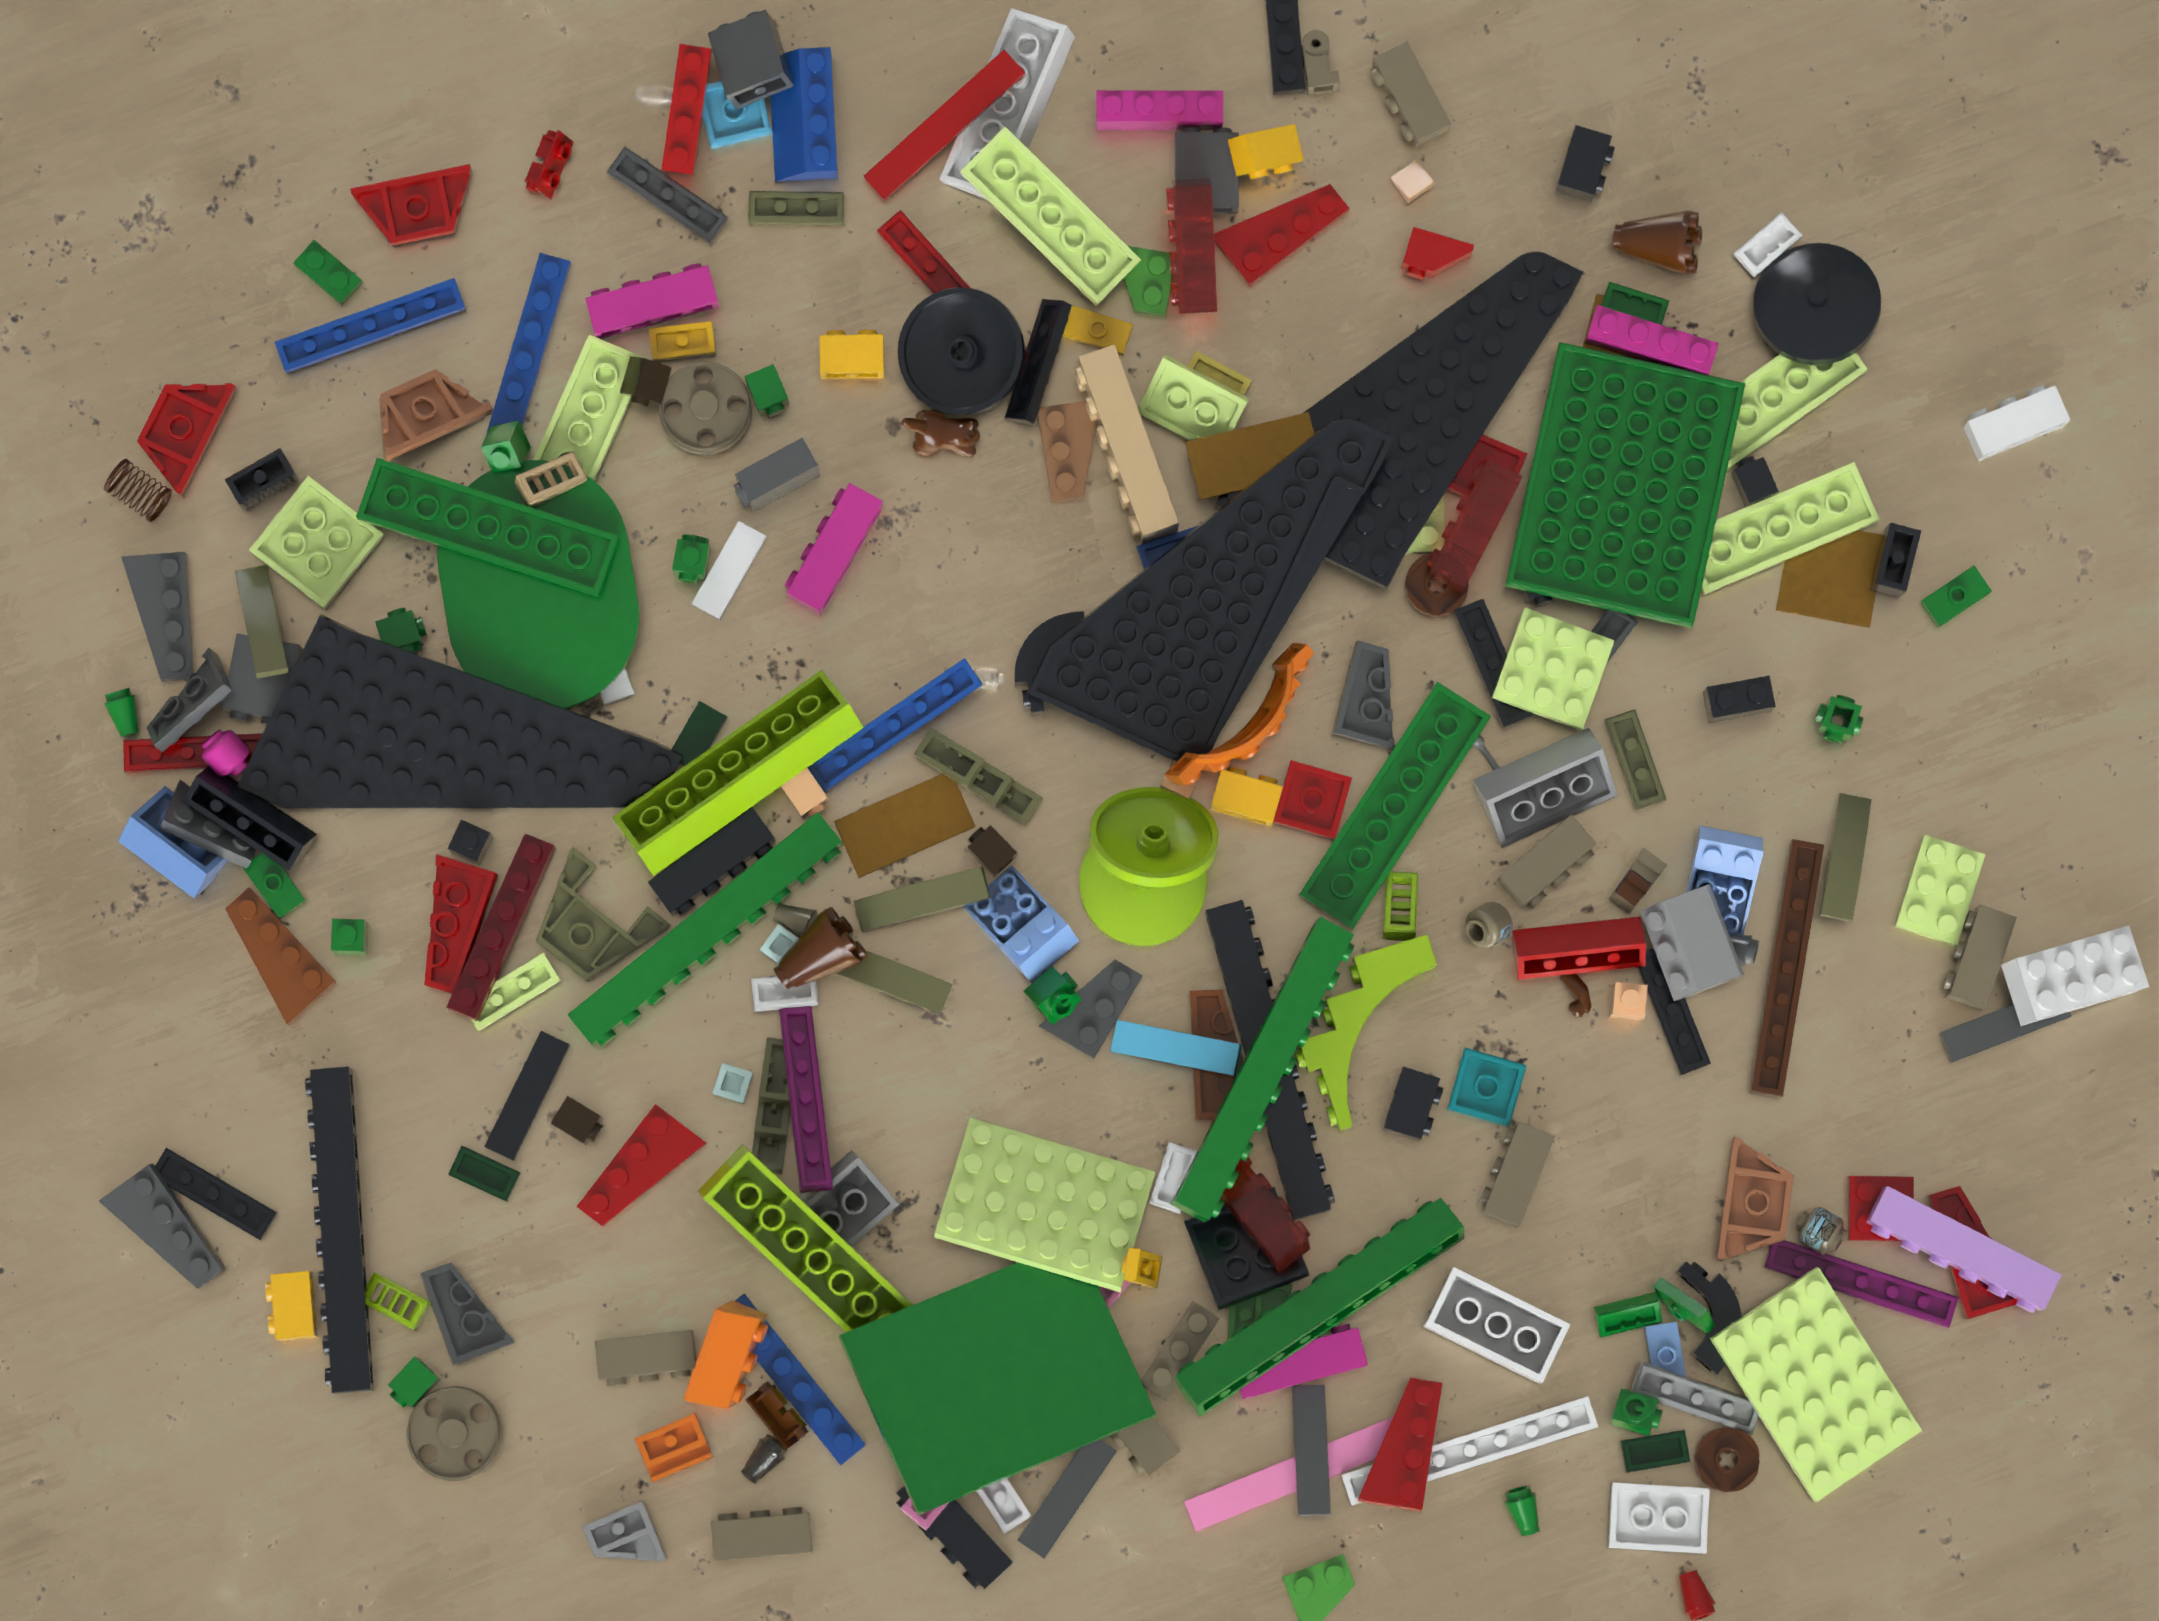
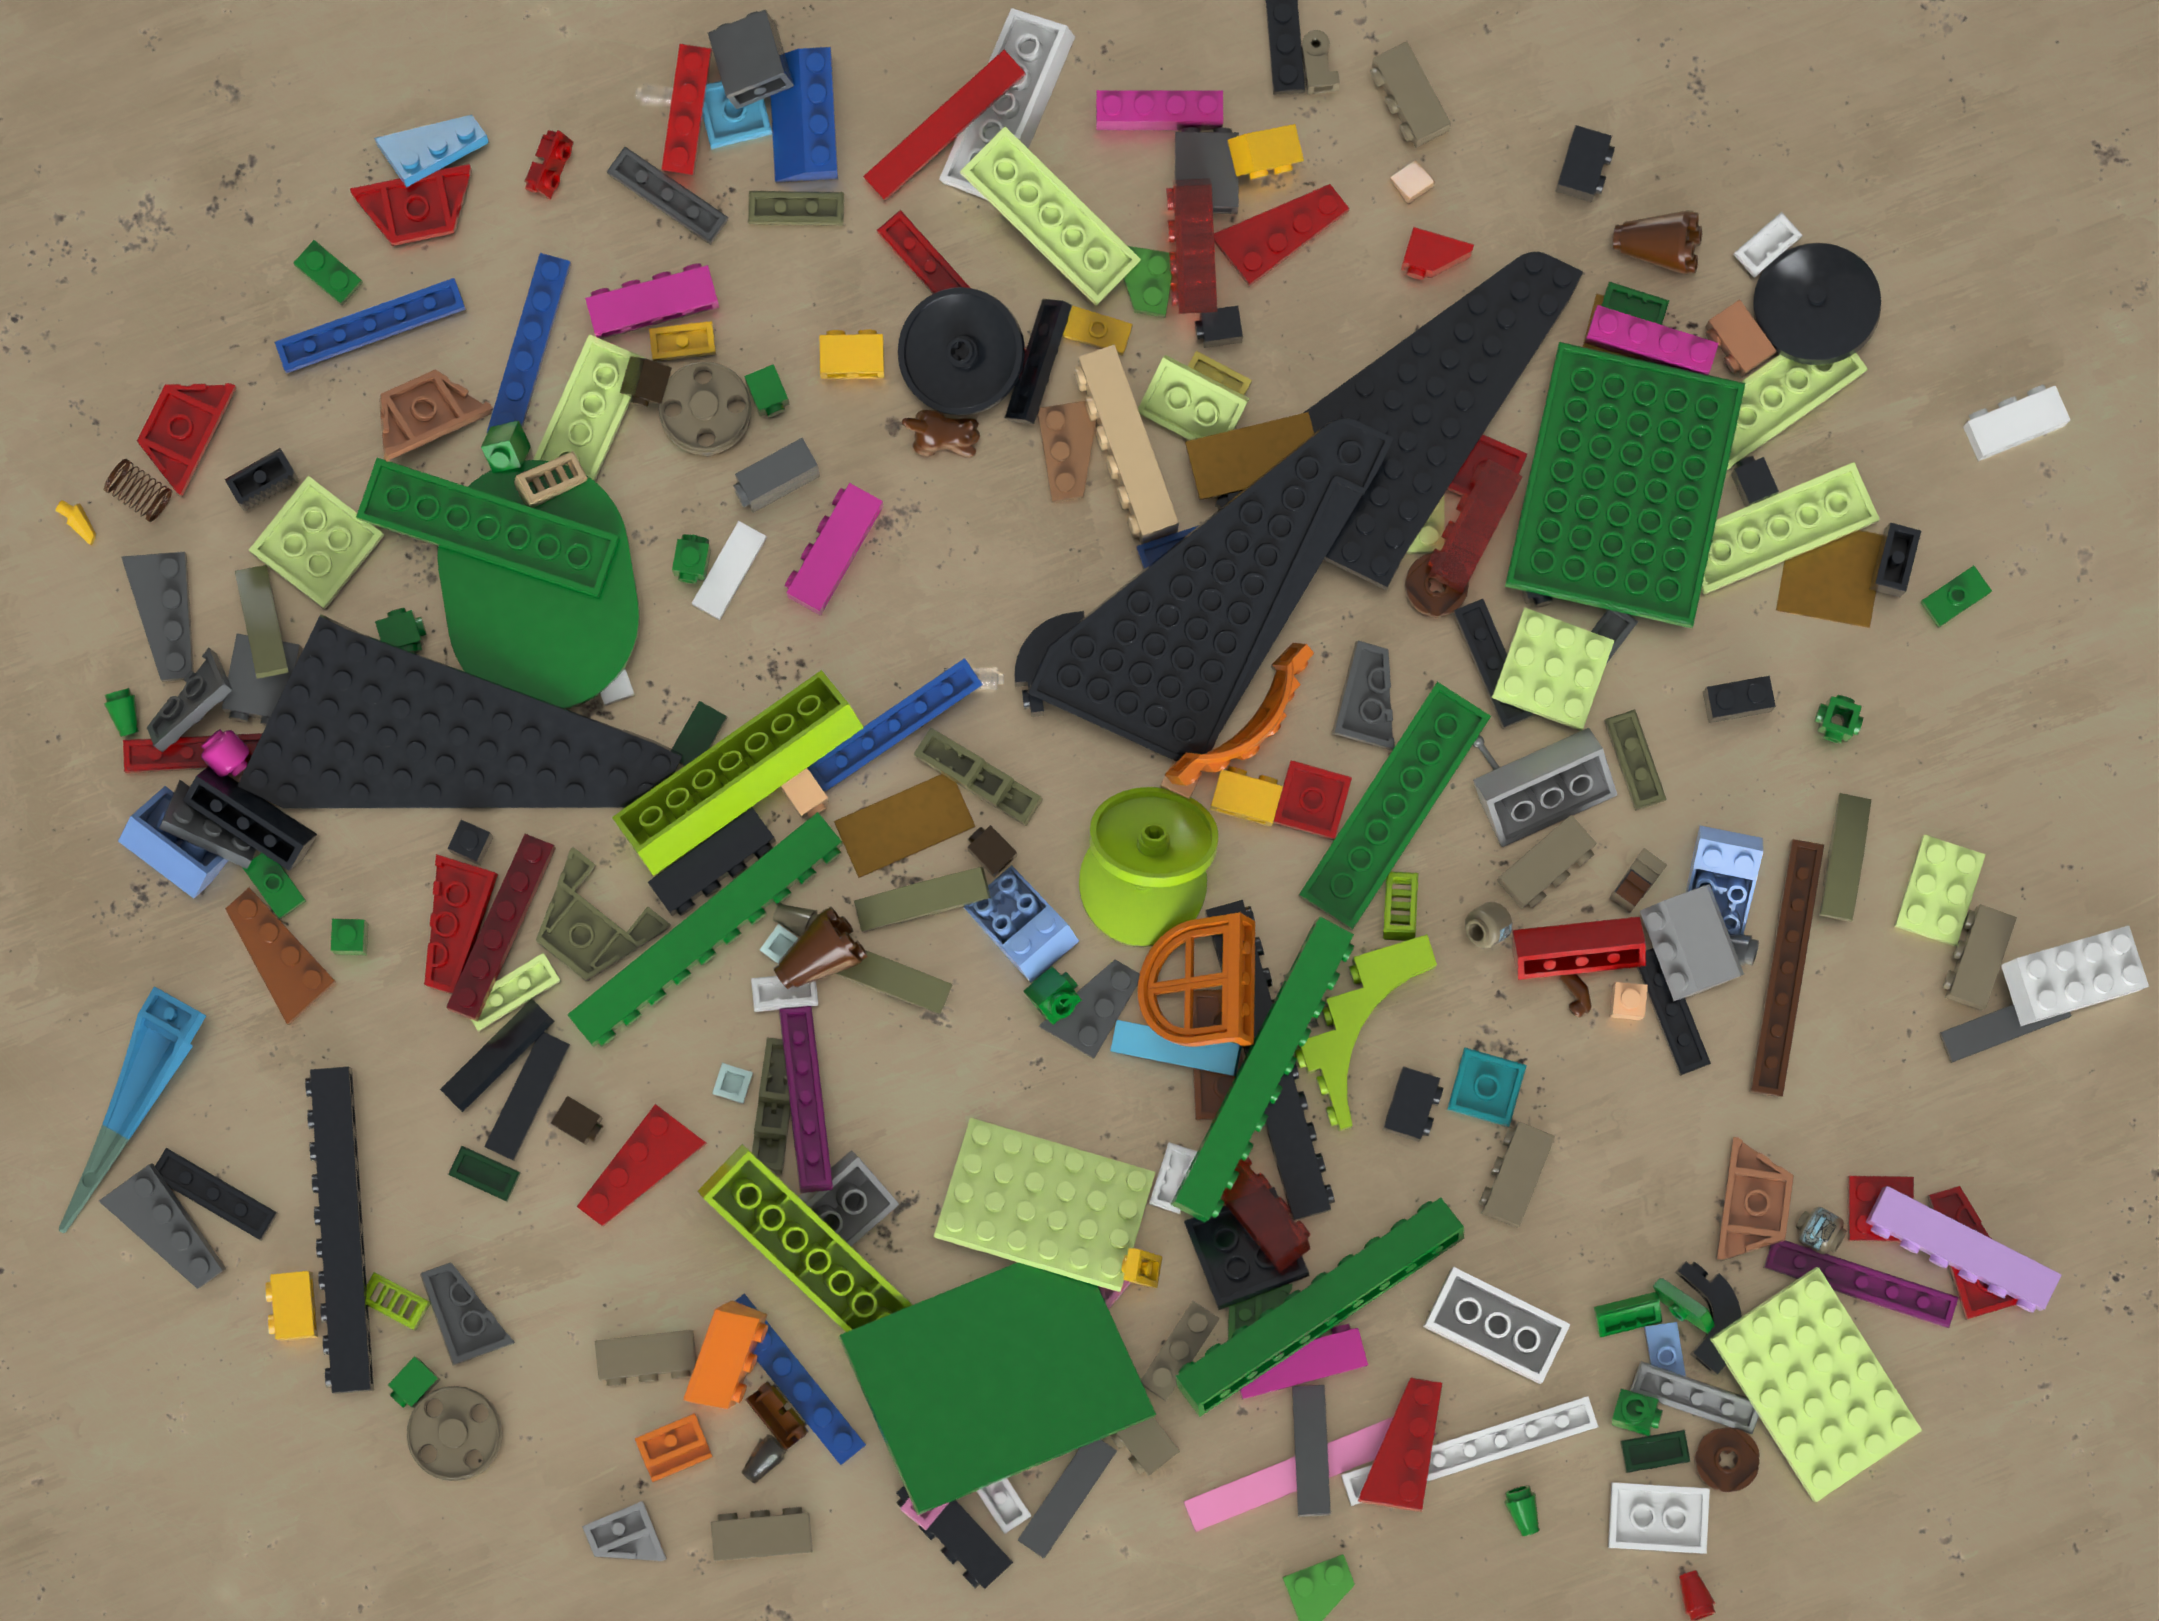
(77, 520): none -> yellow bar
(154, 1054): none -> dark azure plate
(431, 147): none -> dark azure wing
(497, 1055): none -> black tile
(1219, 327): none -> black brick
(1236, 981): none -> orange window
(1739, 339): none -> nougat brick

